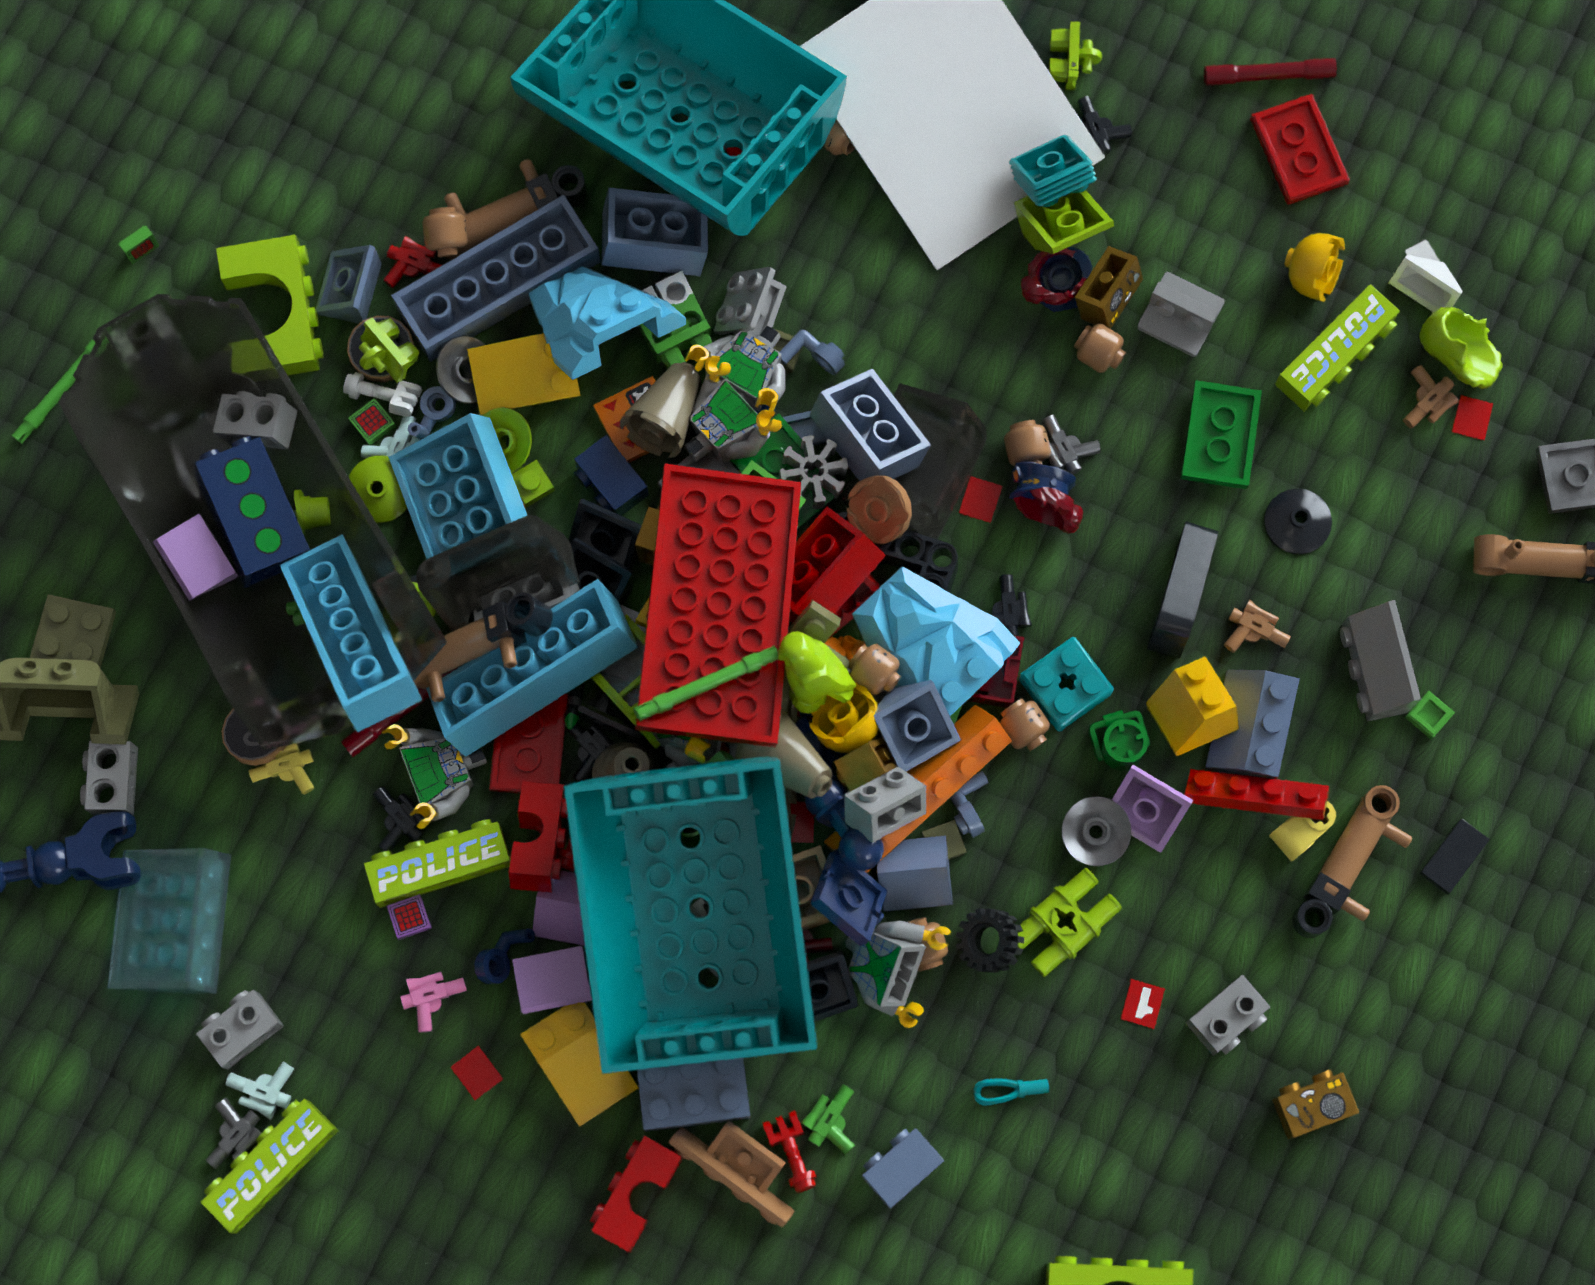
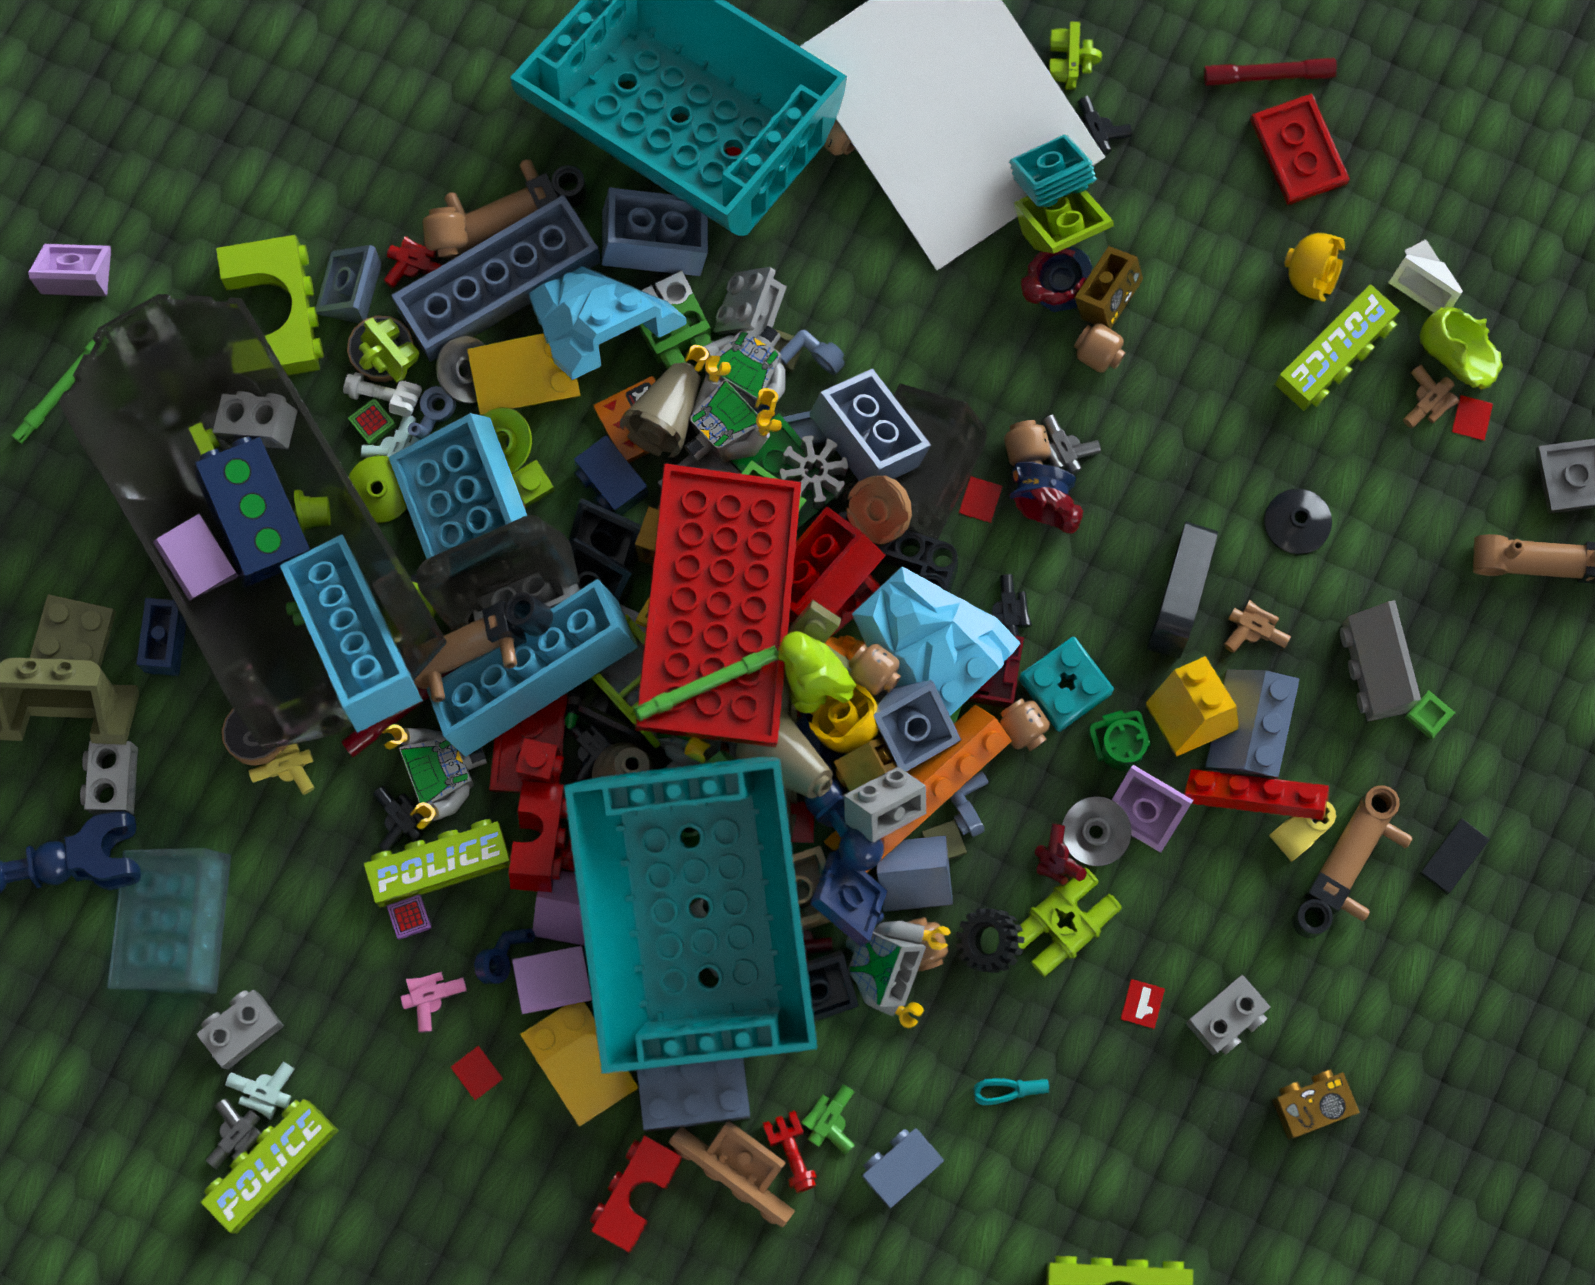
(71, 270): none -> lavender slope
(138, 244): bright green tile -> none
(161, 638): none -> dark blue brick
(203, 439): none -> lime plate
(539, 762): none -> red brick
(1056, 859): none -> dark red piece
(1180, 314): light grey bracket -> none
(1221, 434): green plate -> none

